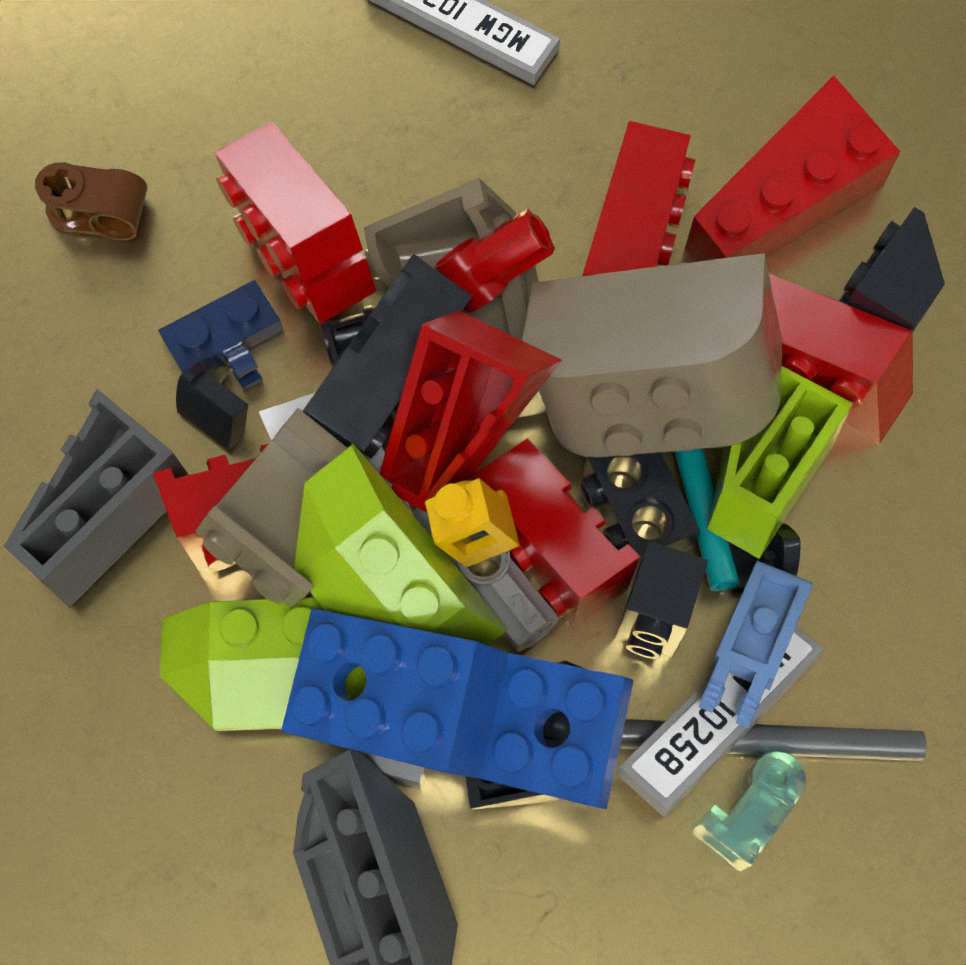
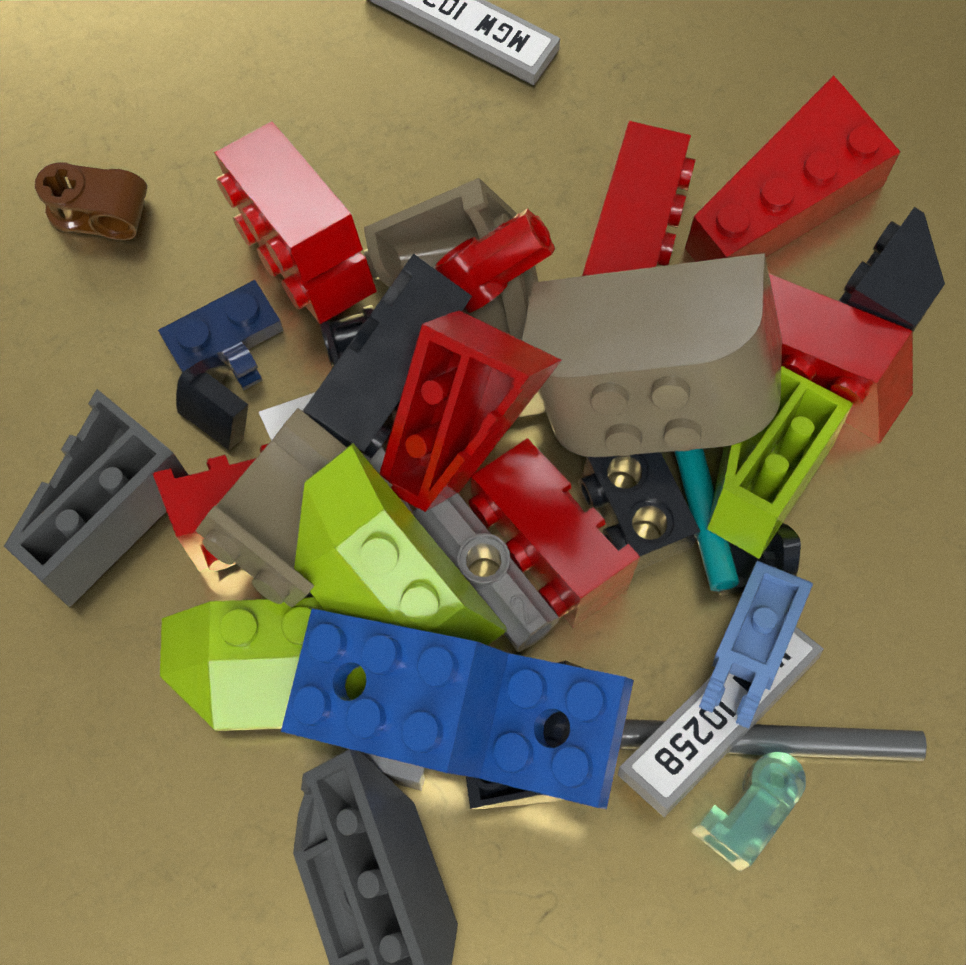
(466, 510): yellow brick -> none
(661, 601): black brick -> none

